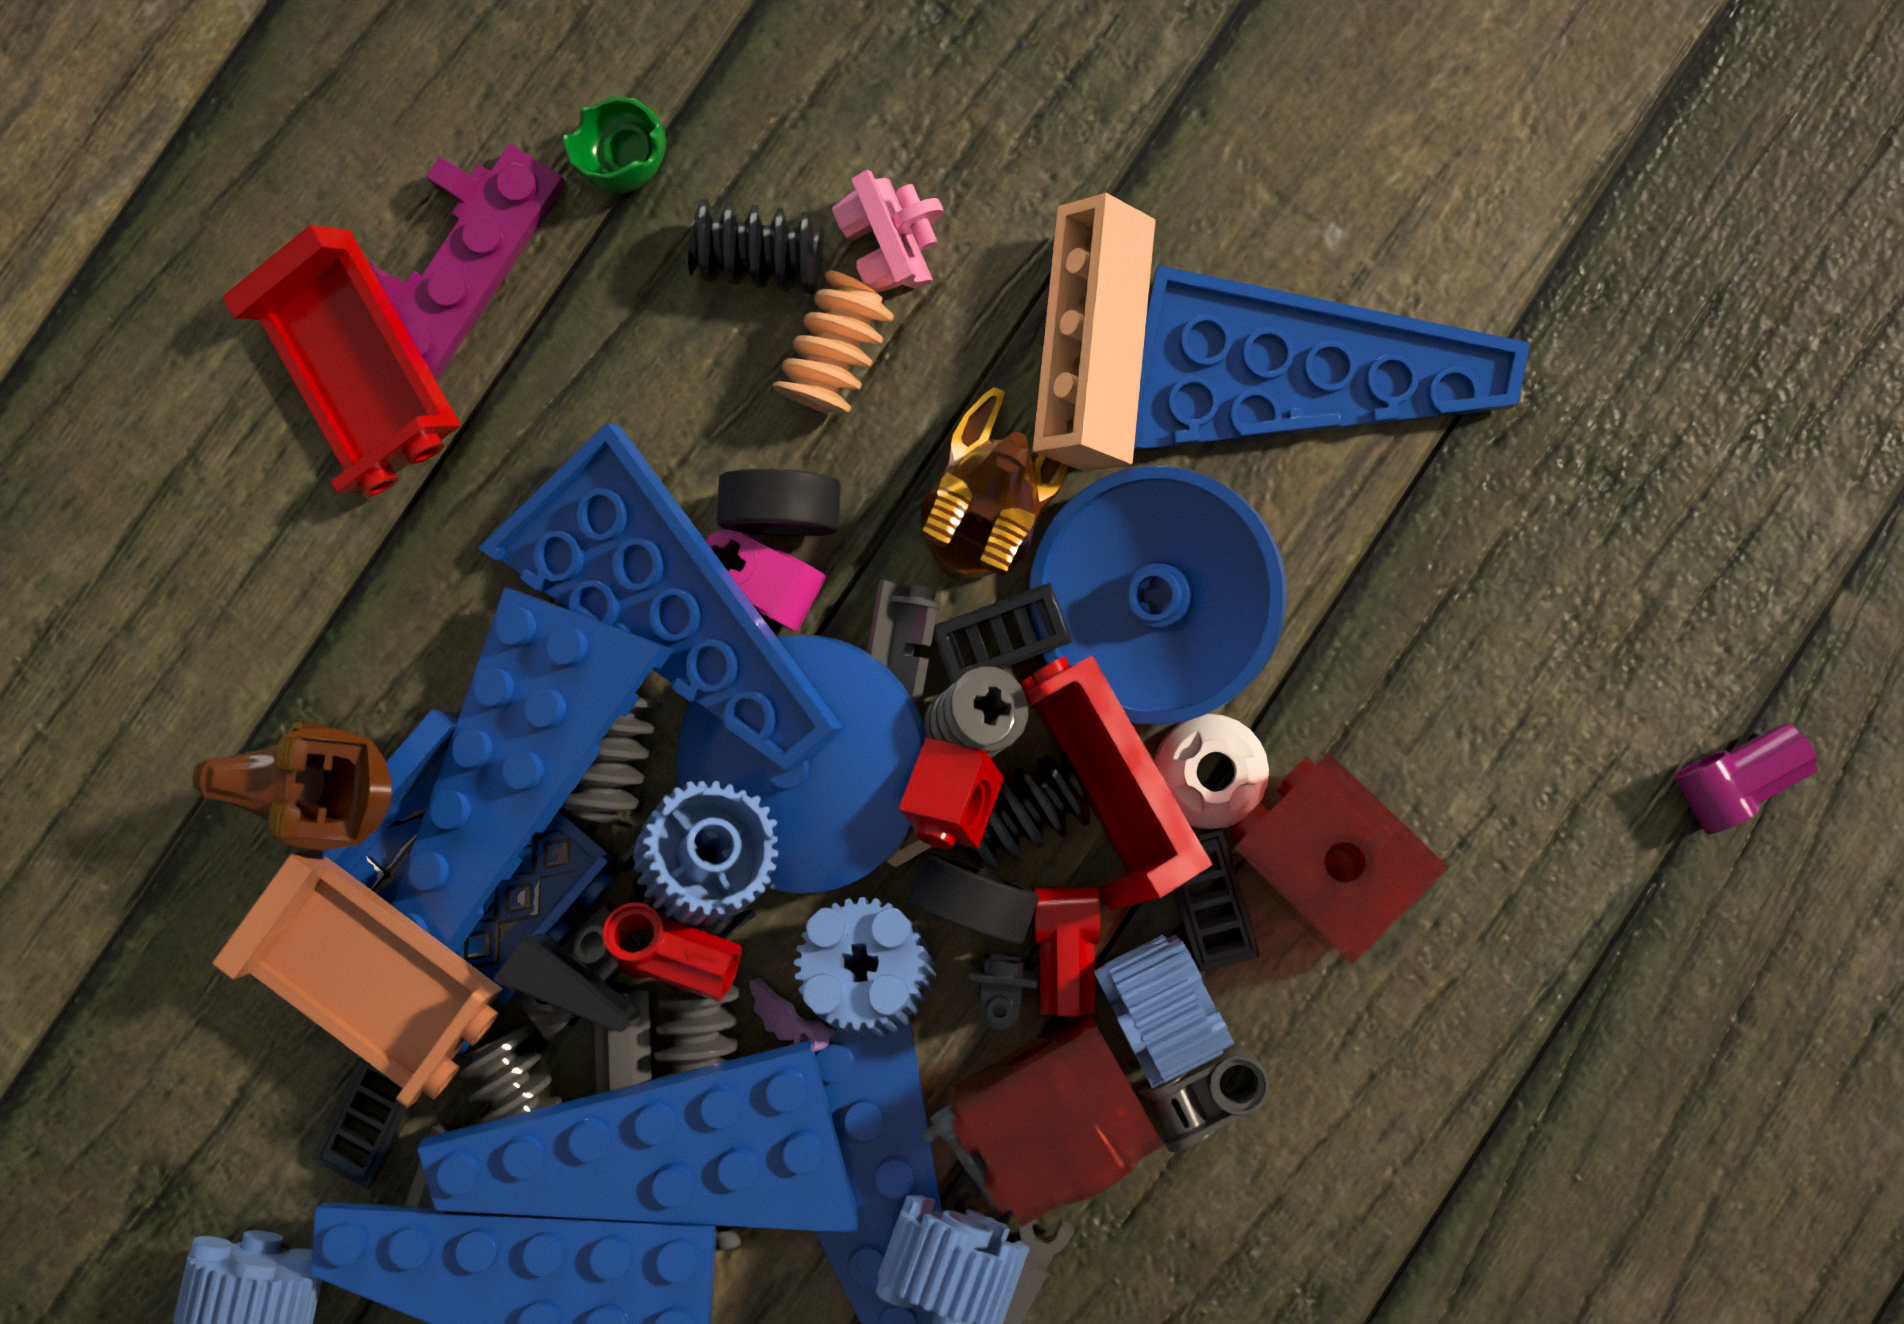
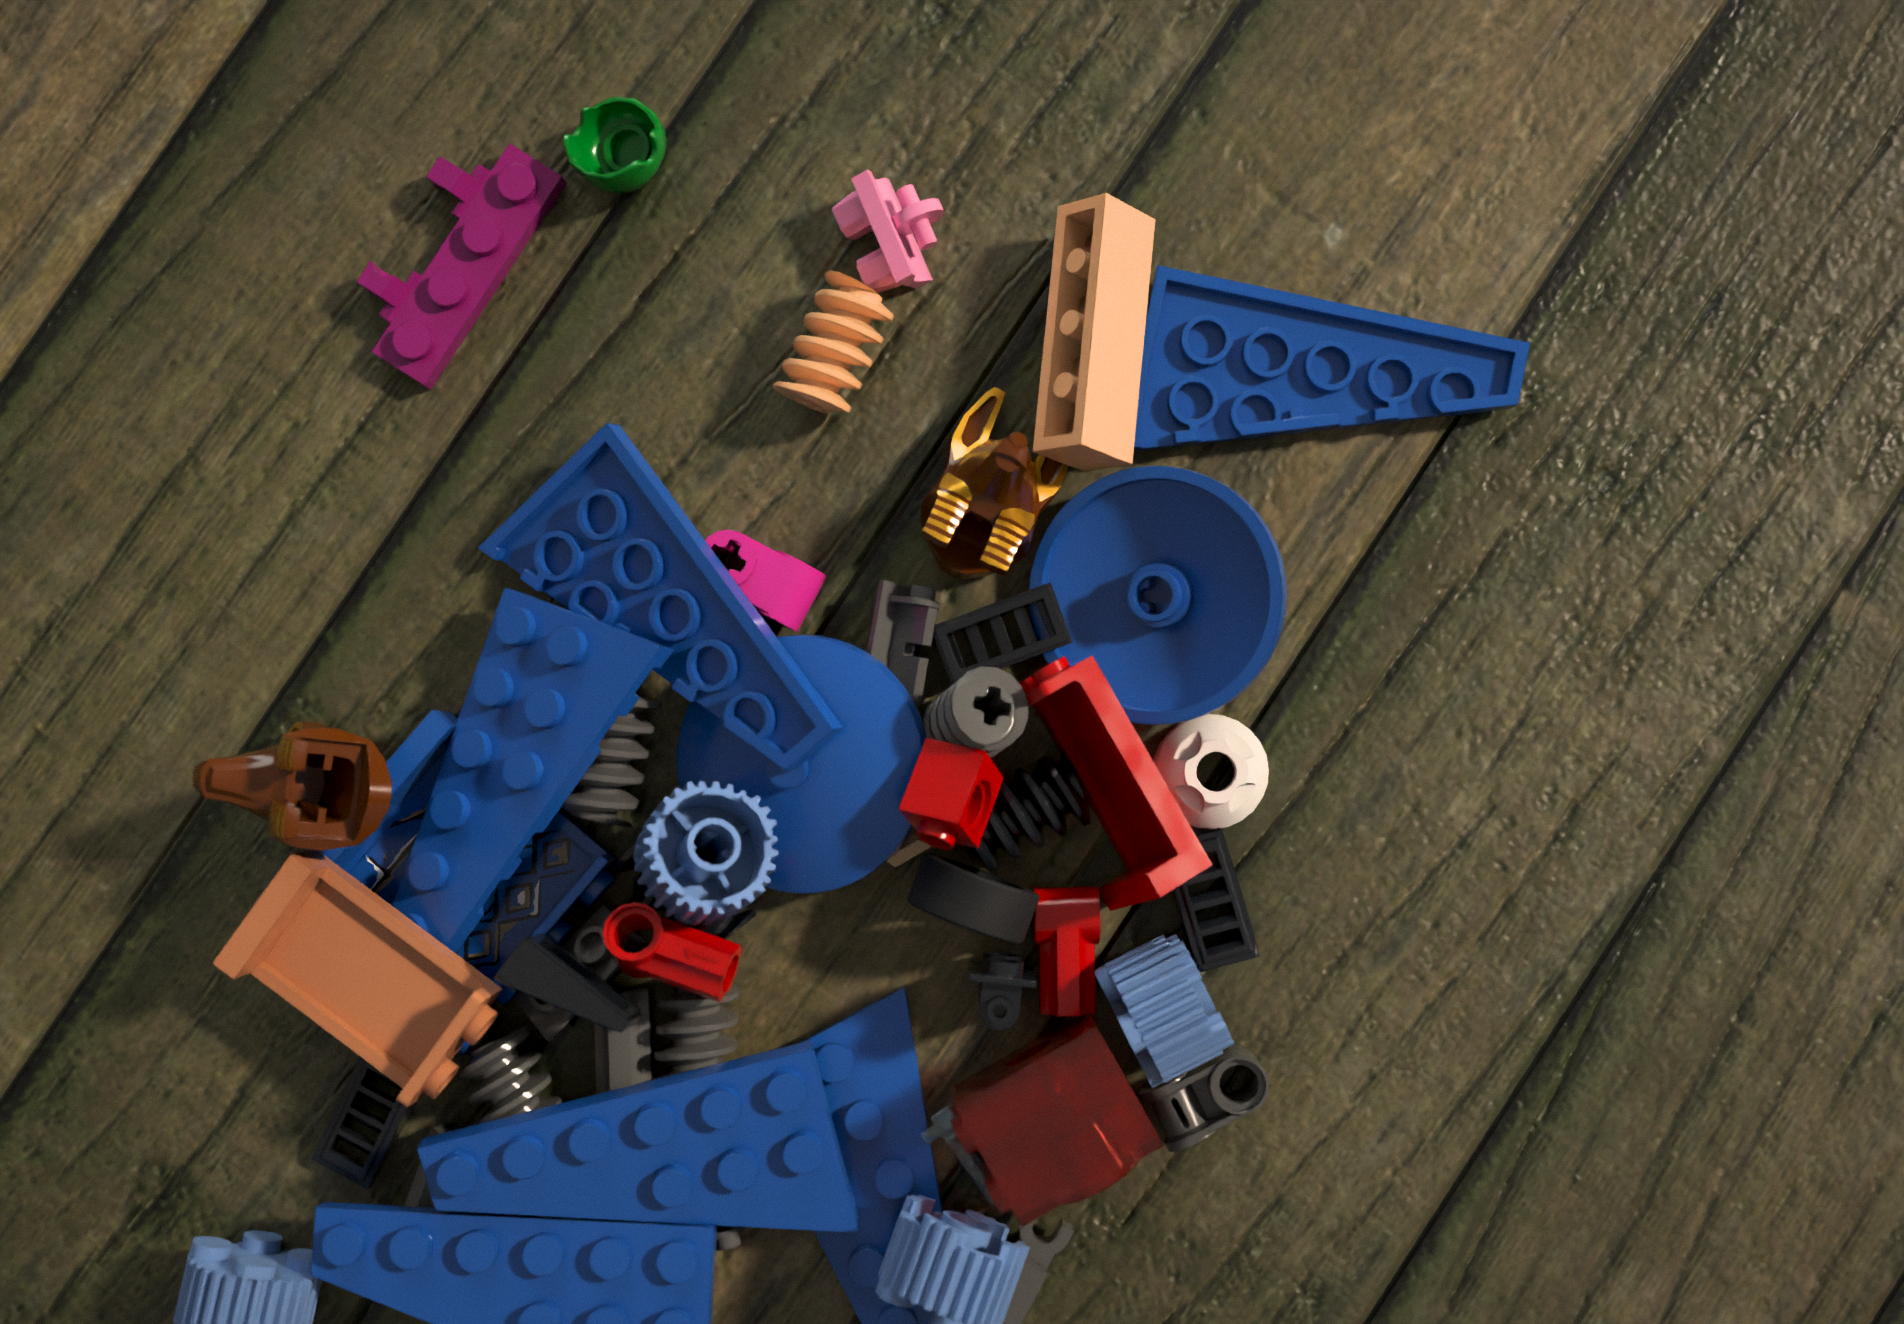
(347, 357): red panel -> none
(755, 247): black piece -> none
(778, 502): black tyre -> none
(781, 1018): lavender piece -> none
(835, 946): medium blue brick -> none
(1333, 811): clear red brick -> none
(1731, 784): magenta piece -> none

